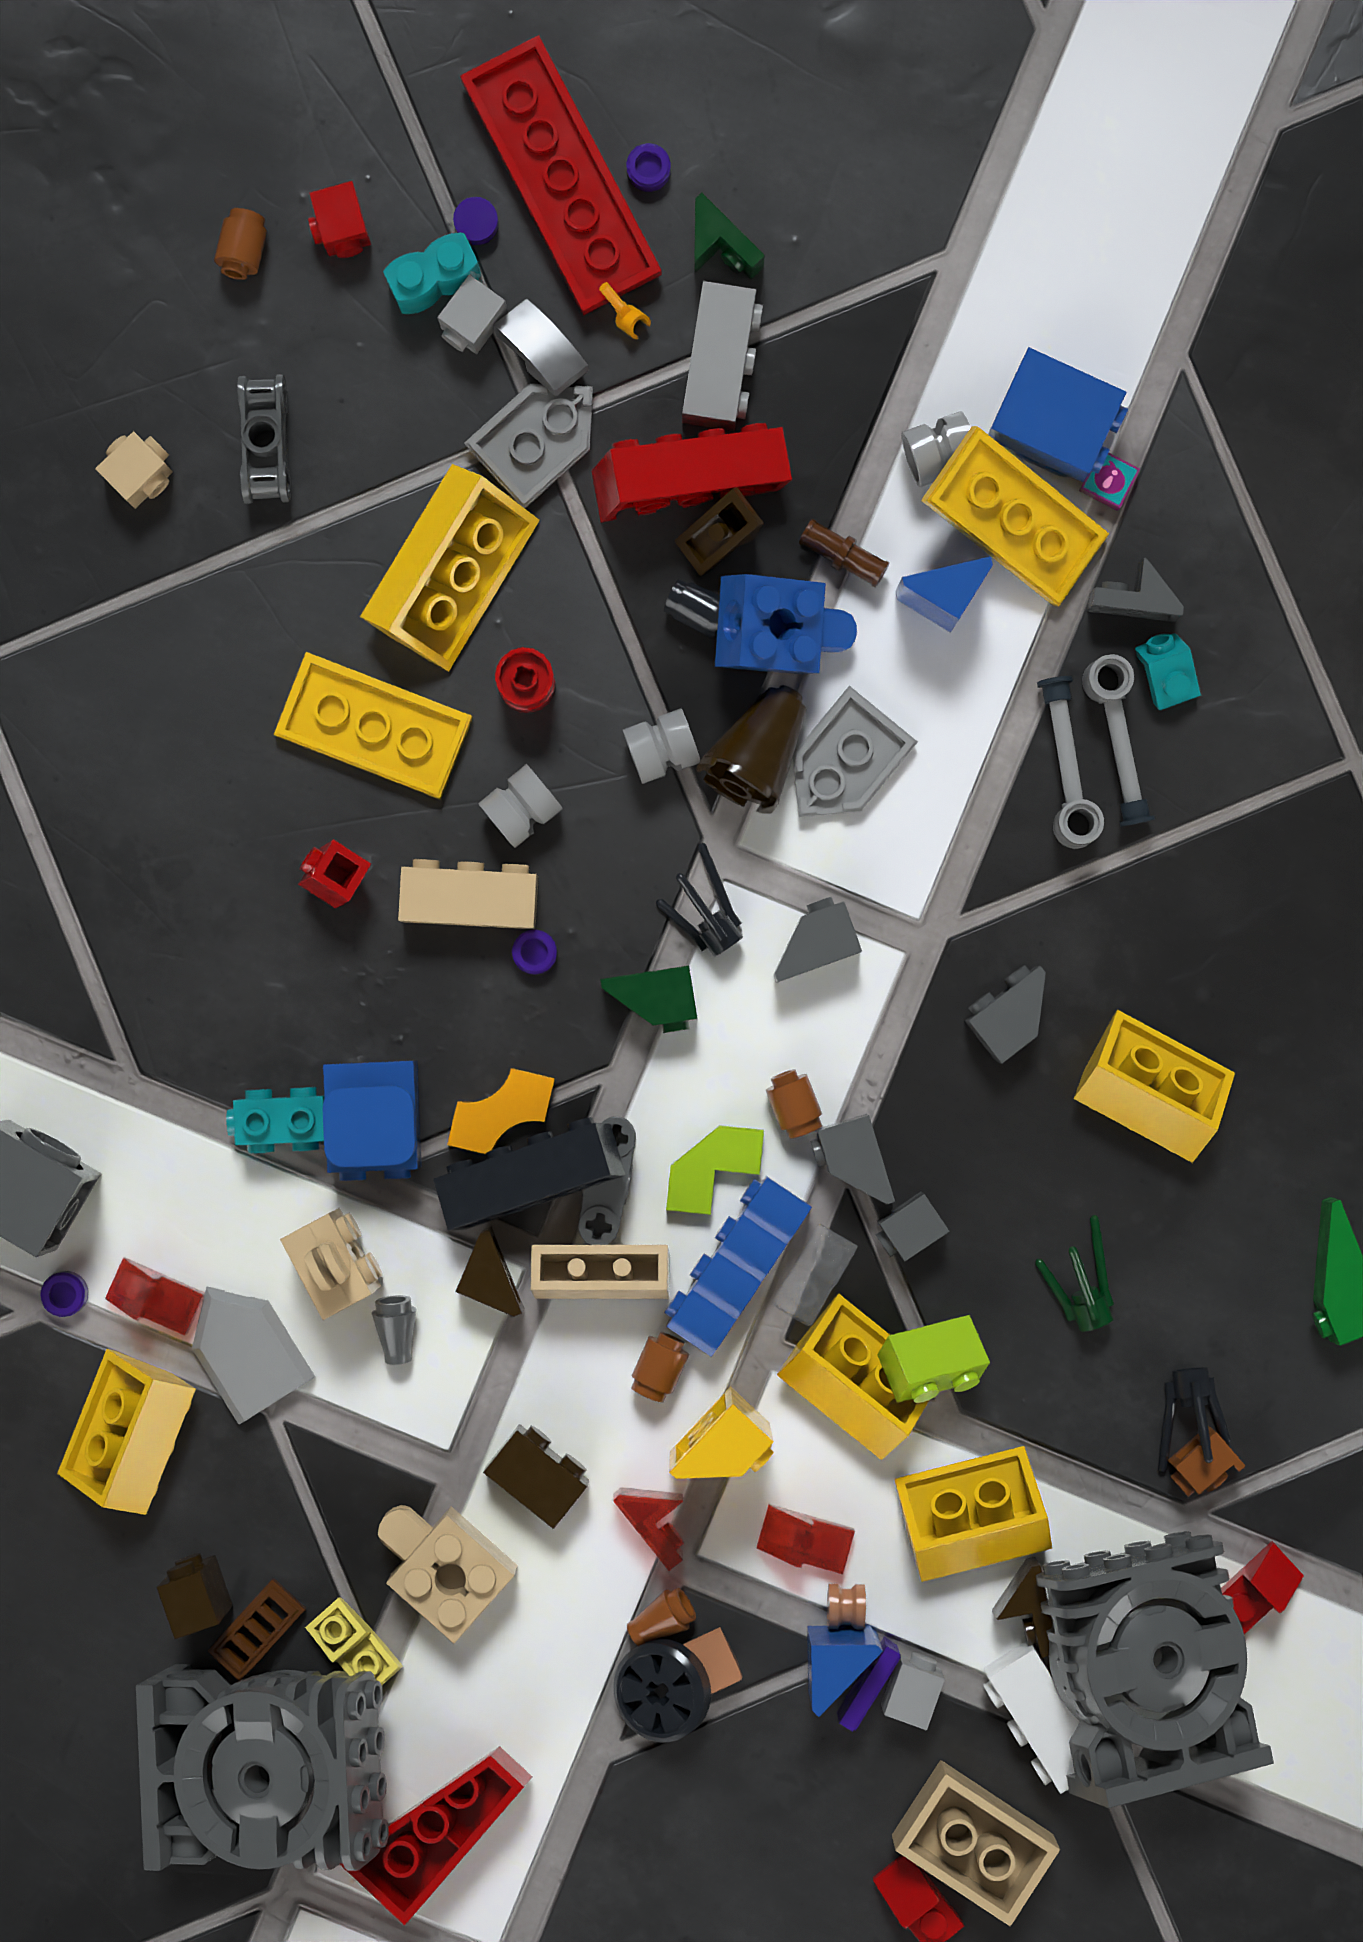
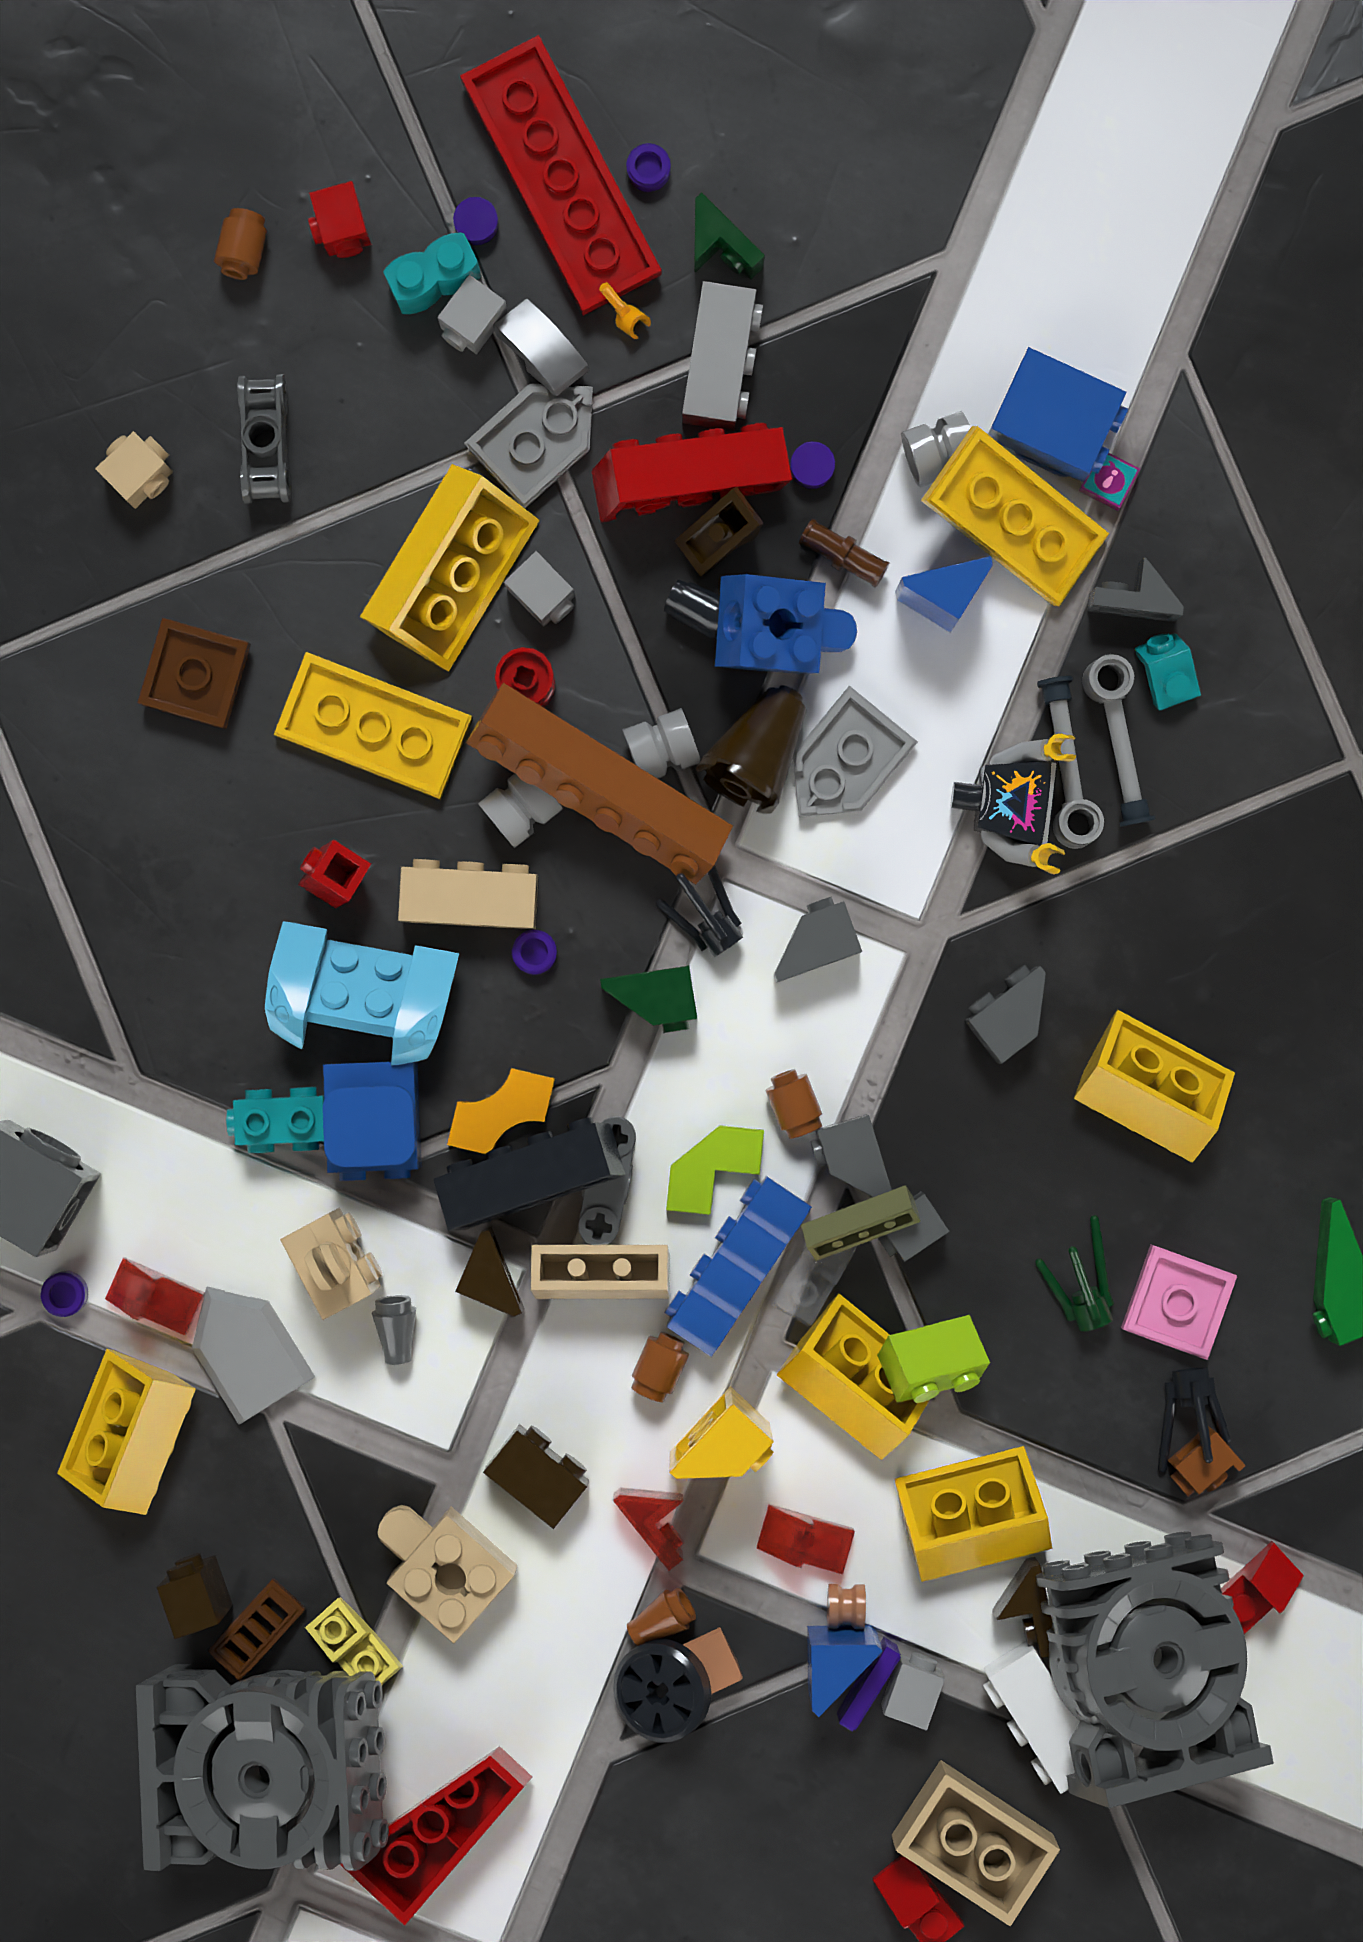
(194, 673): none -> reddish brown plate
(358, 990): none -> medium azure piece
(541, 590): none -> light grey brick
(599, 784): none -> dark orange brick
(812, 465): none -> dark purple tile
(860, 1223): none -> olive piece
(1017, 801): none -> torso
(1179, 1302): none -> bright pink tile

